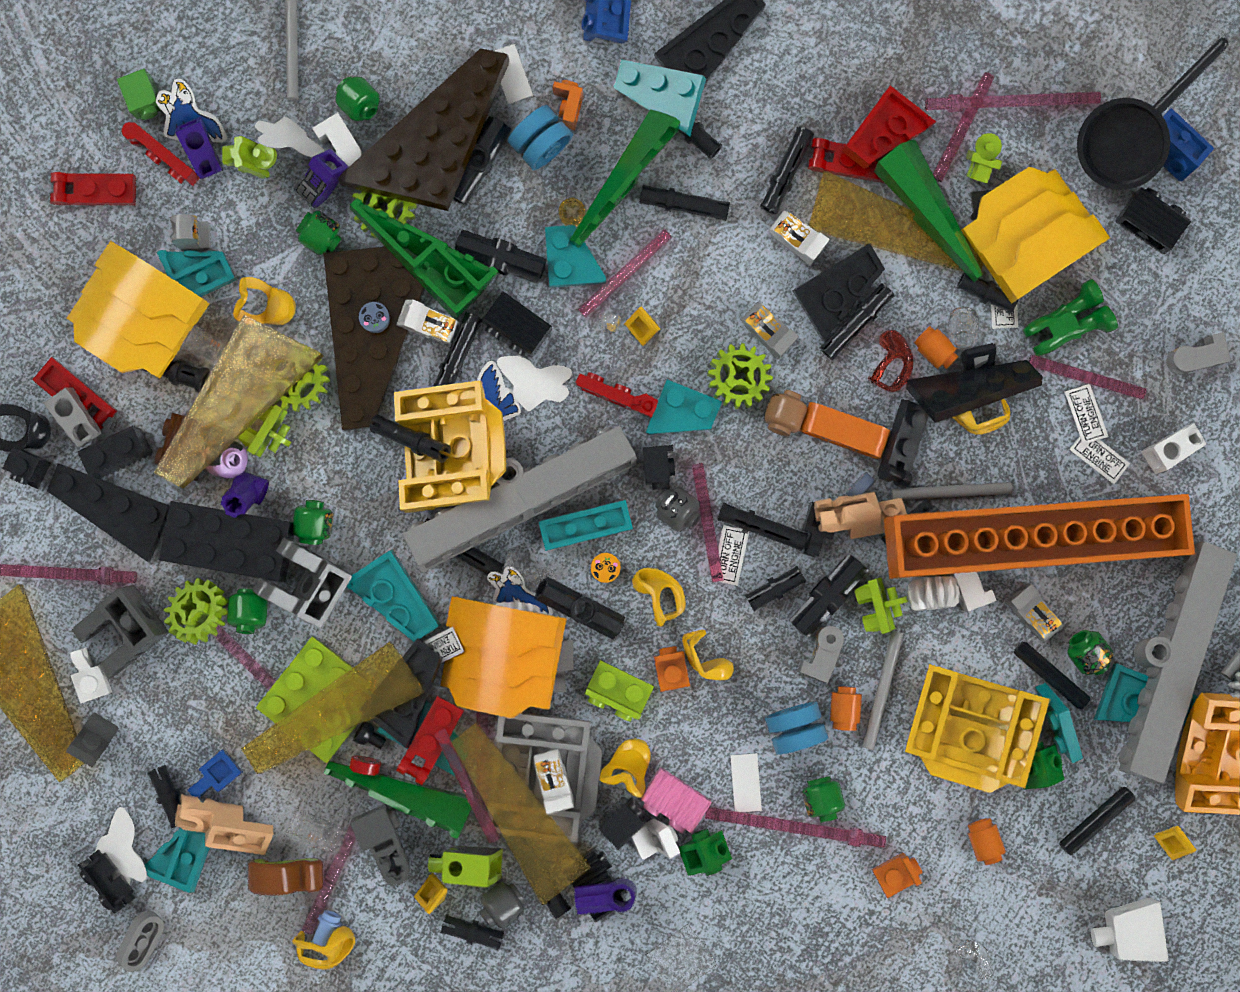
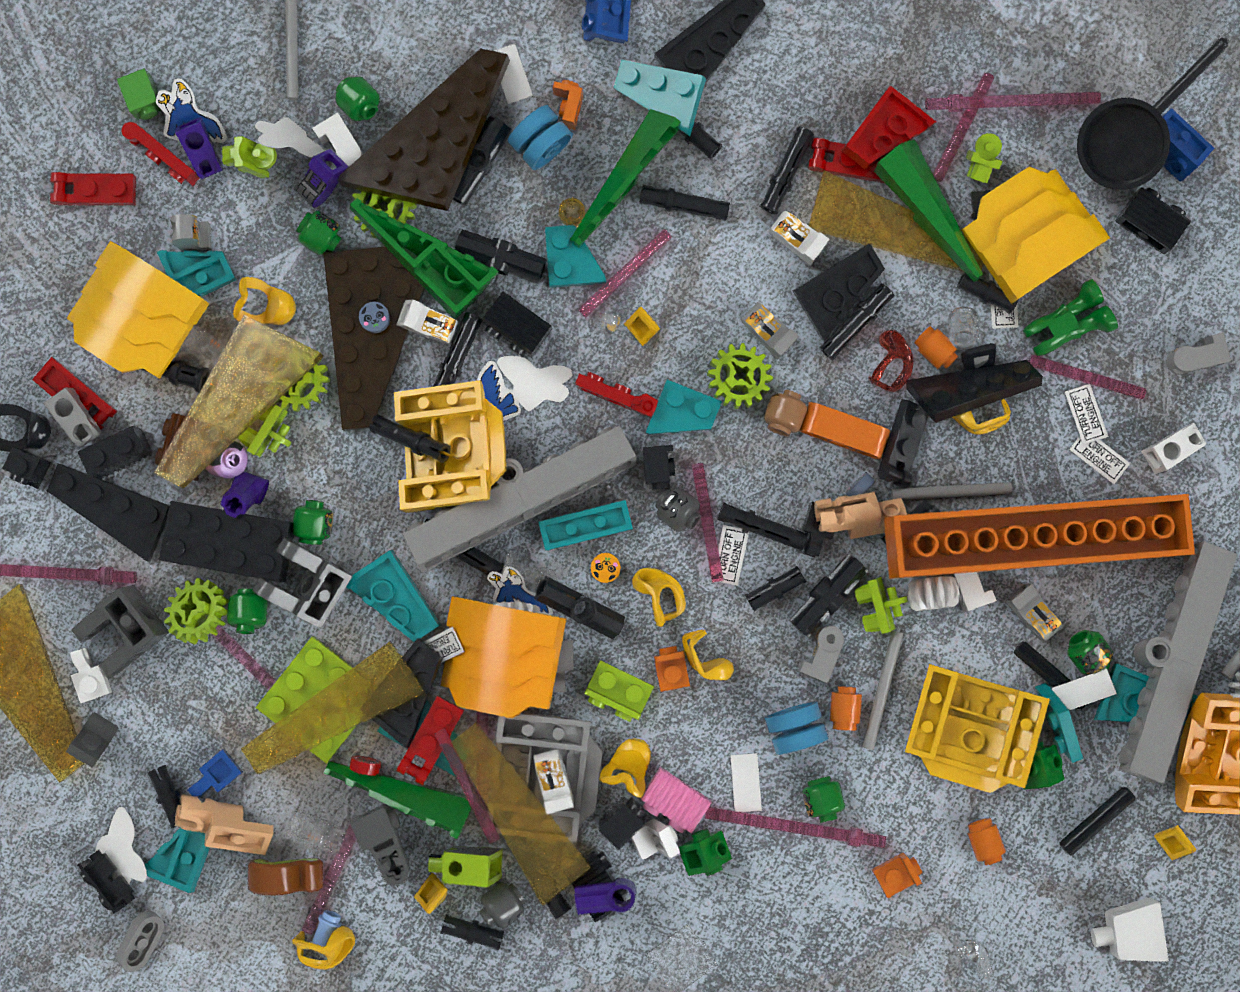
(365, 734): black piece -> none
(1085, 690): none -> white sticker

